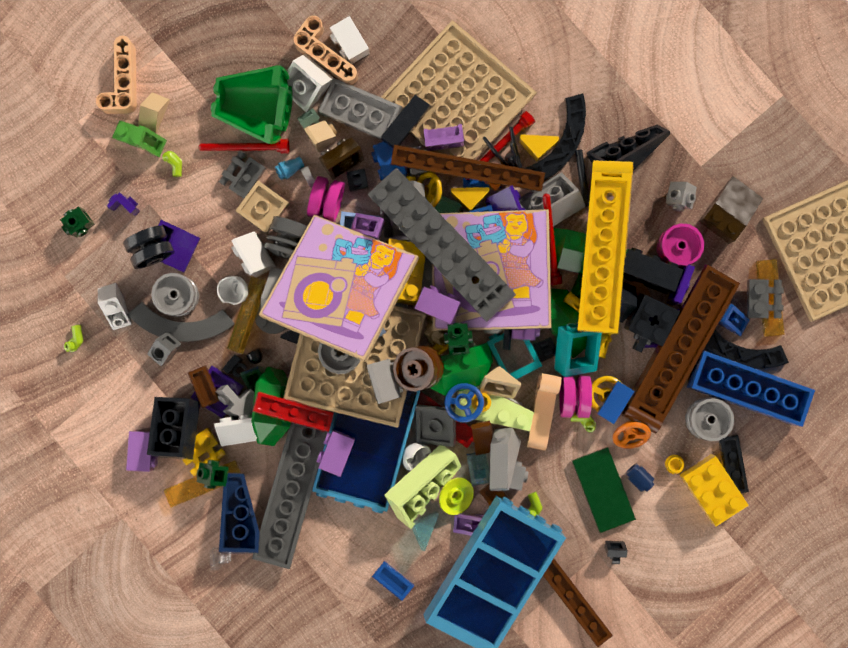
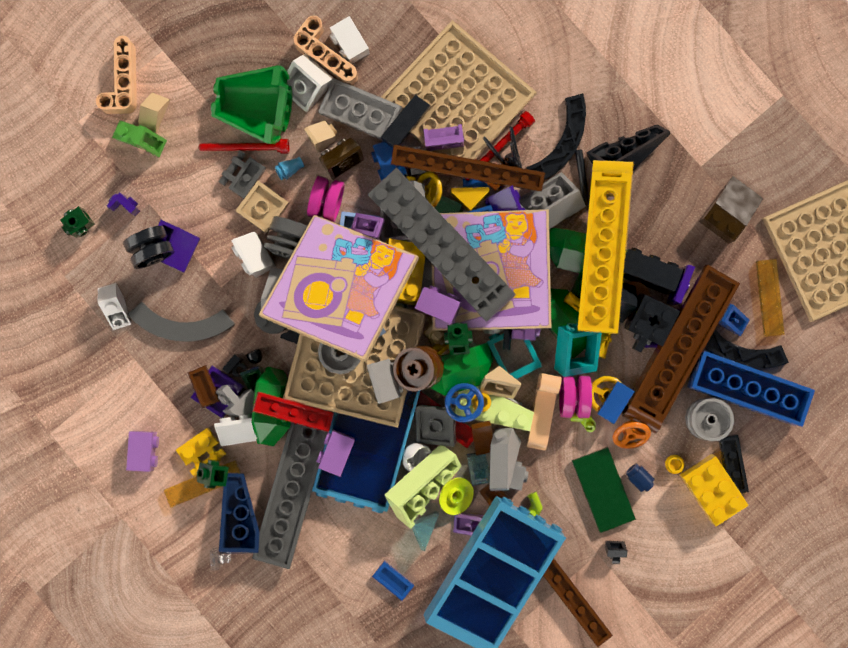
(76, 341): lime arm -> none
(164, 348): dark grey brick -> none
(165, 289): light grey wheel -> none
(173, 428): black brick -> none
(176, 162): lime arm -> none
(232, 290): white hair -> none
(246, 315): clear yellow tile -> none
(308, 118): sand green tile -> none
(308, 176): light grey piece -> none
(357, 180): black tile -> none
(538, 145): yellow slope -> none
(545, 349): black tile -> none
(555, 276): red piece -> none
(681, 196): light grey brick -> none
(690, 241): dark pink wheel -> none
(758, 298): dark grey plate -> none

